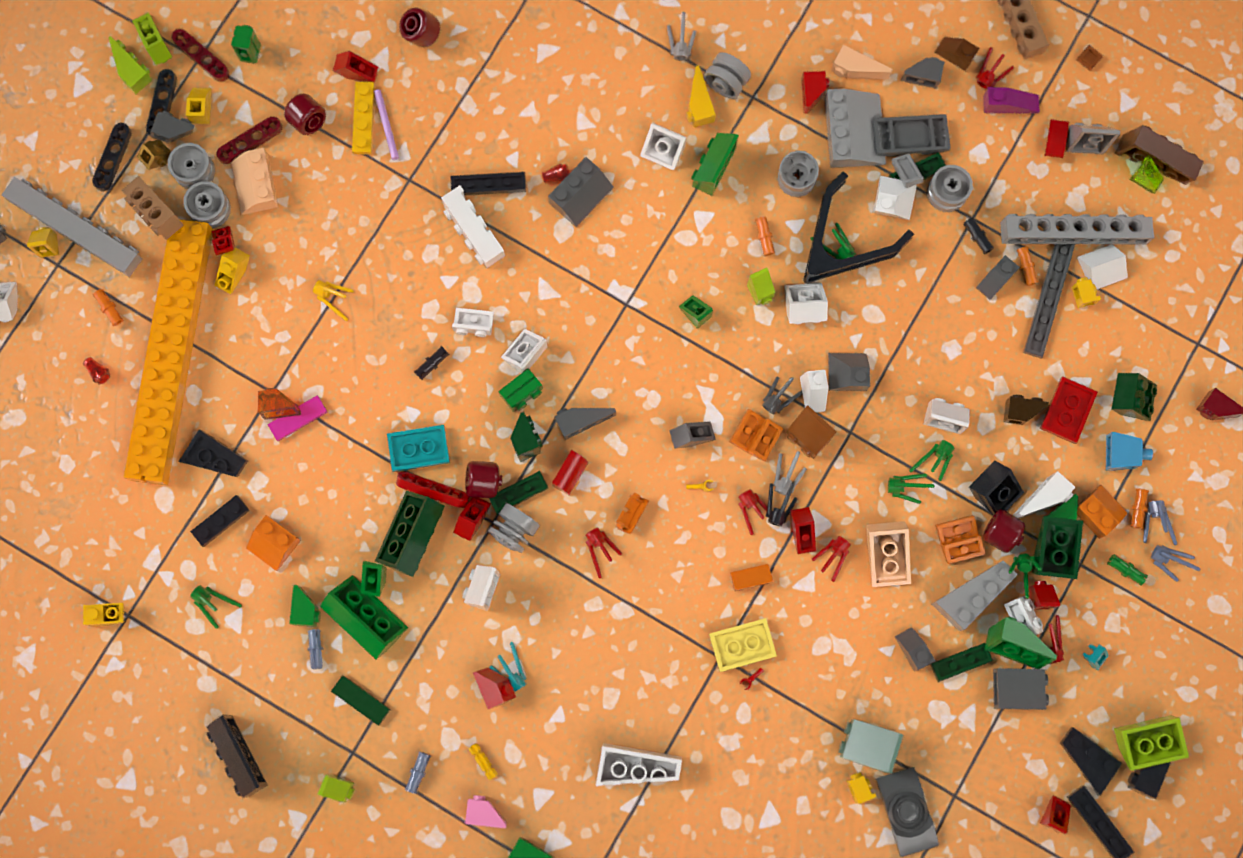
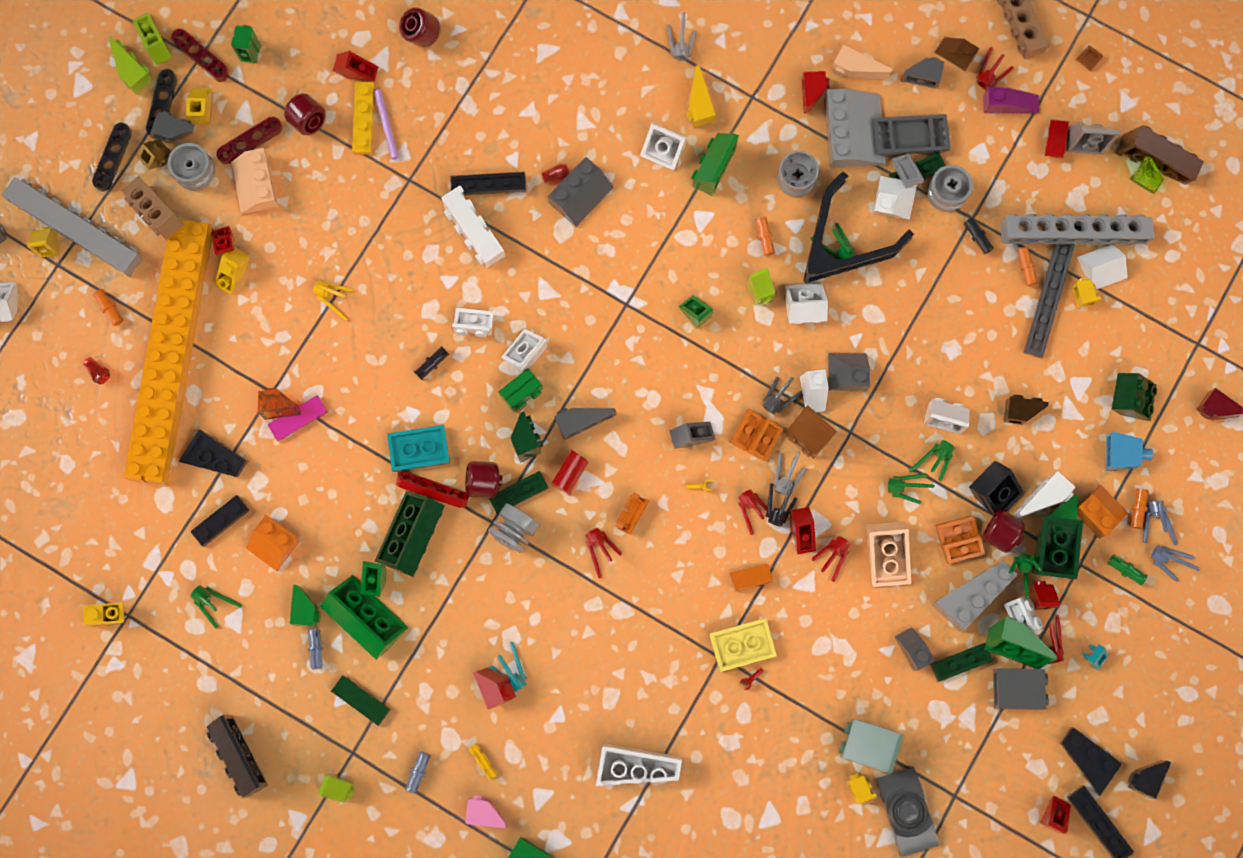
(207, 203): light grey wheel -> none
(471, 518): red slope -> none
(482, 587): white slope -> none
(727, 75): light grey wheel -> none
(997, 277): dark grey slope -> none
(1068, 410): red plate -> none
(1151, 742): lime slope -> none

